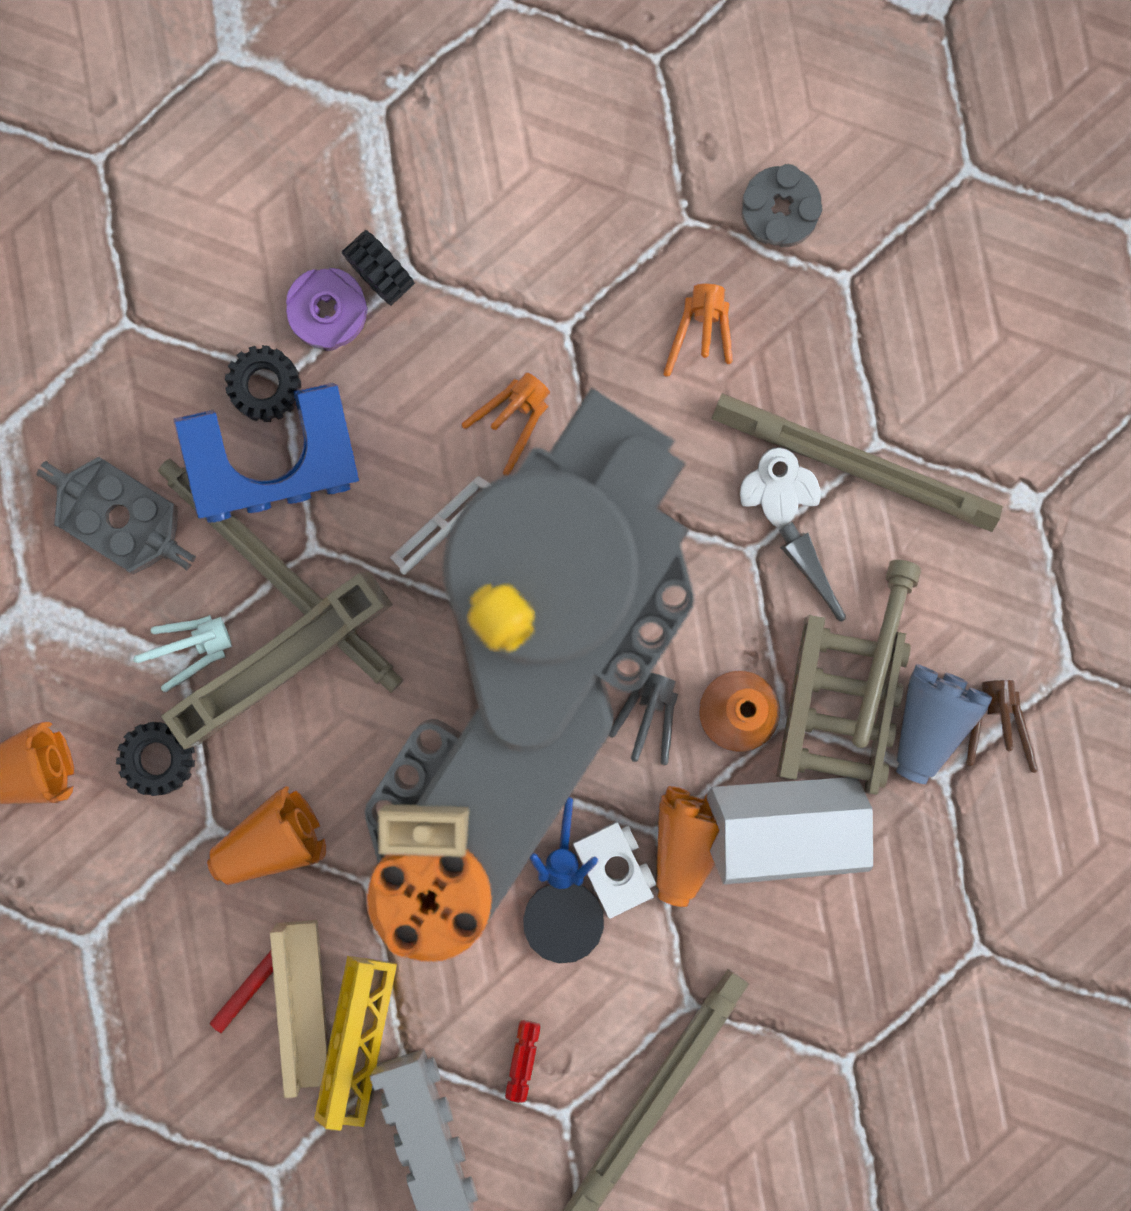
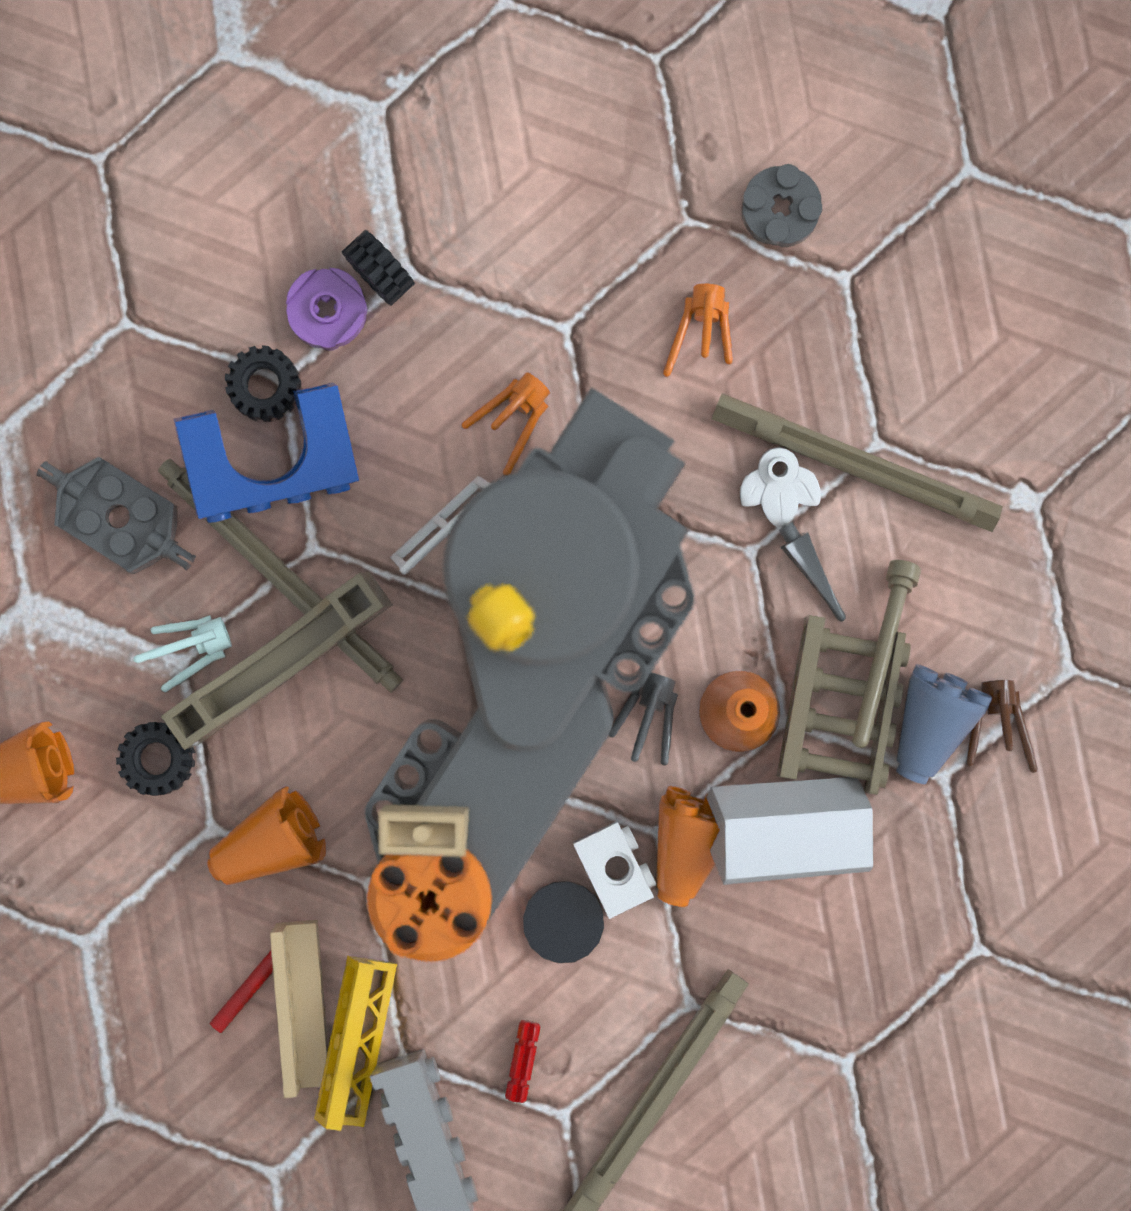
(562, 865): blue plant -> none

